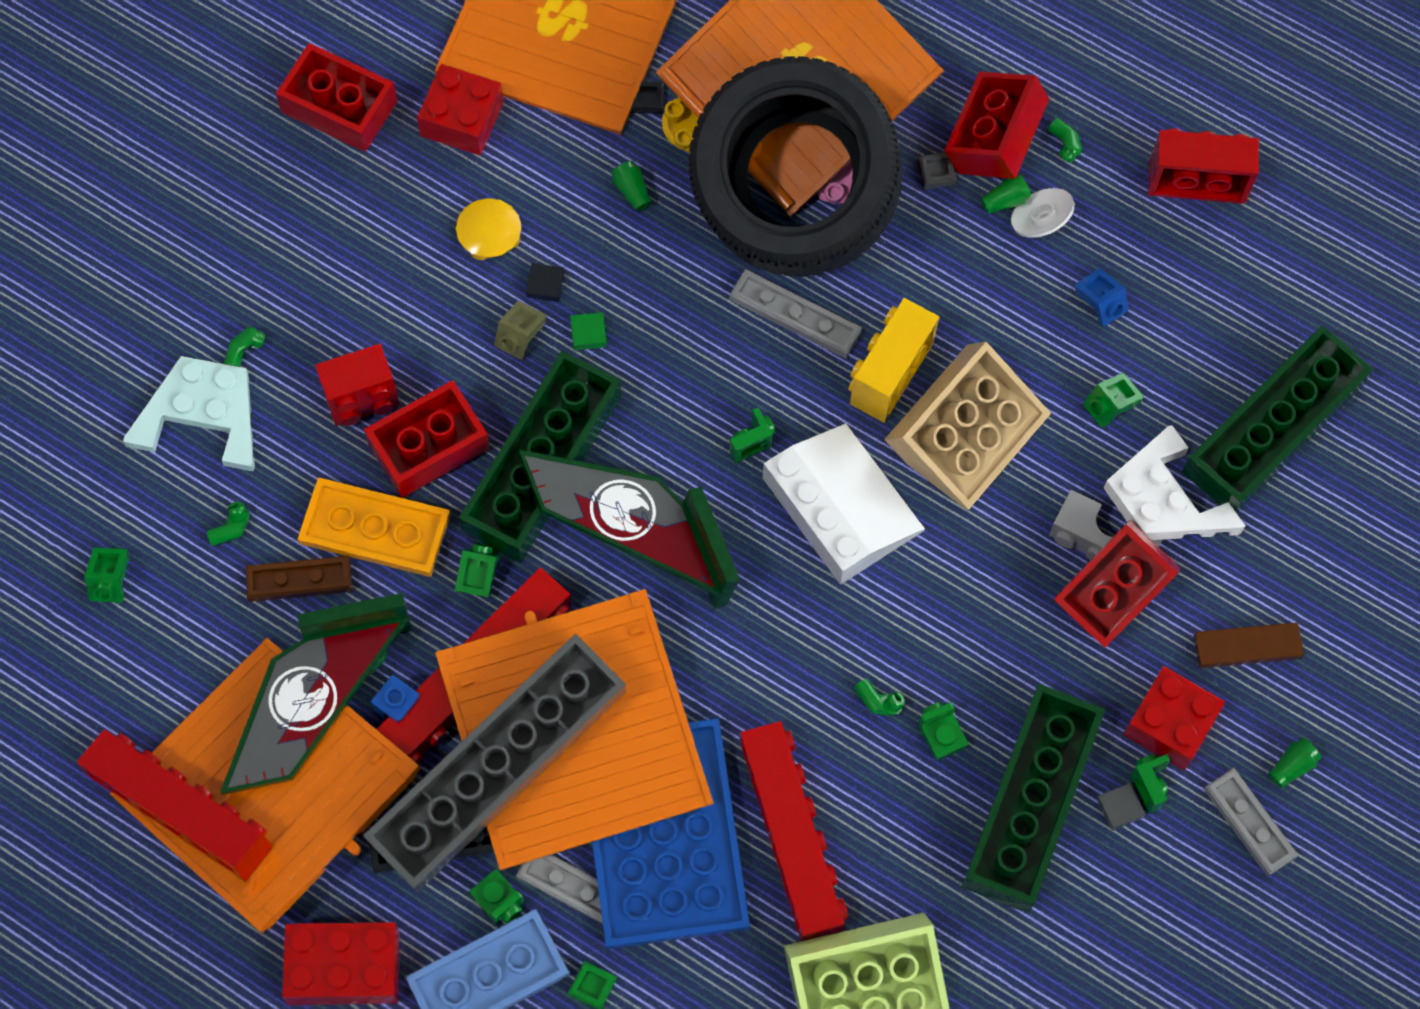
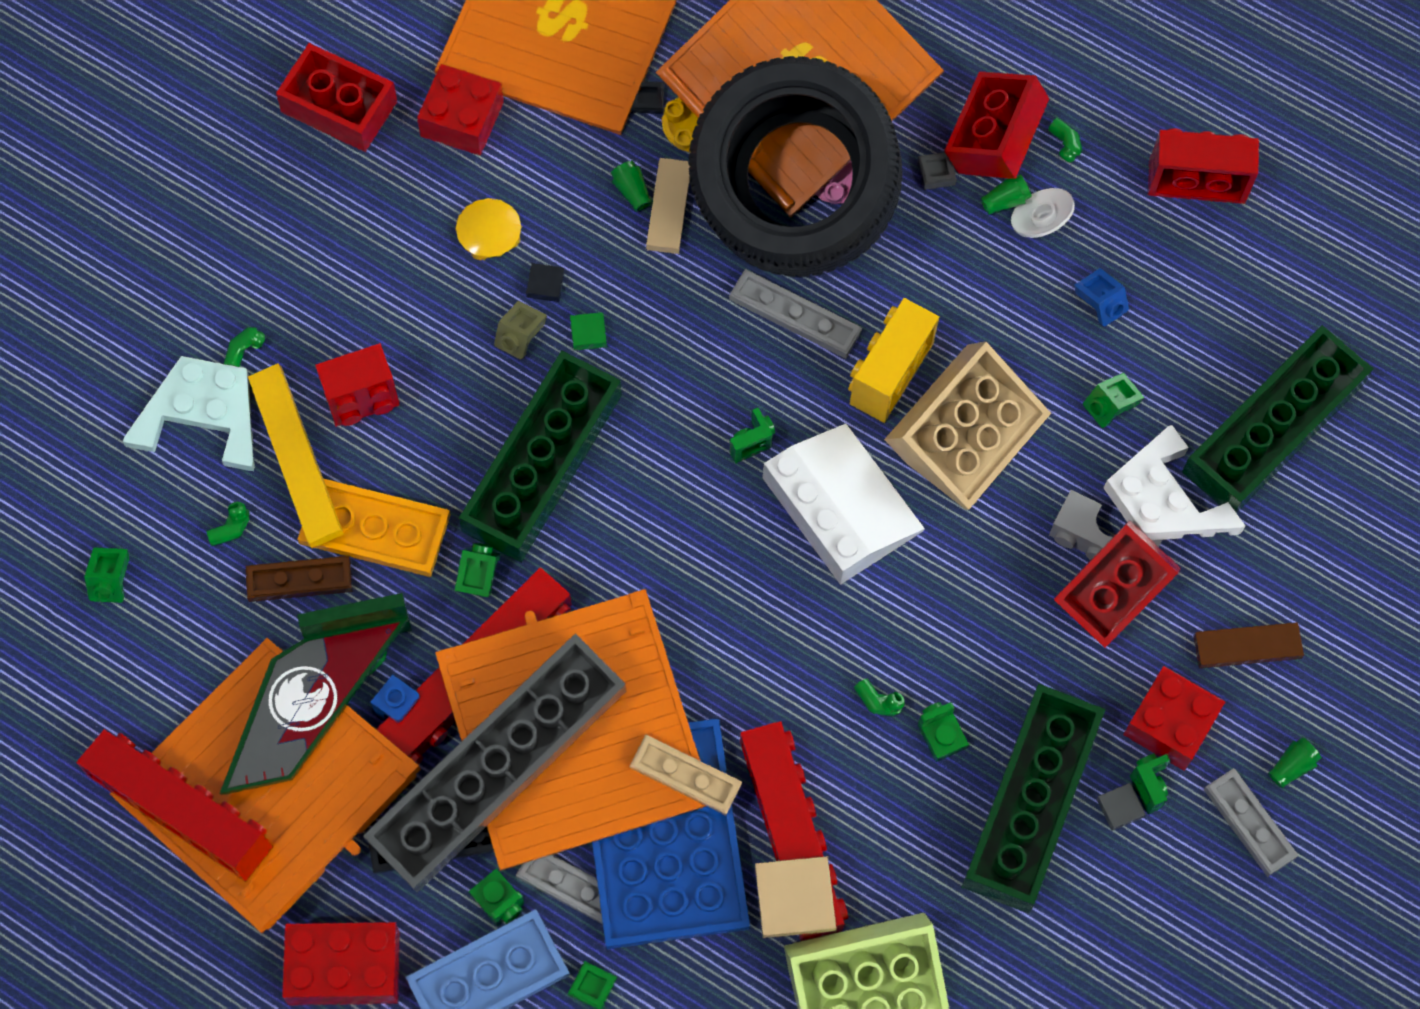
(295, 456): none -> yellow tile
(427, 438): red brick -> none
(637, 517): piece -> none
(668, 206): none -> tan tile
(685, 774): none -> tan tile
(795, 897): none -> tan tile

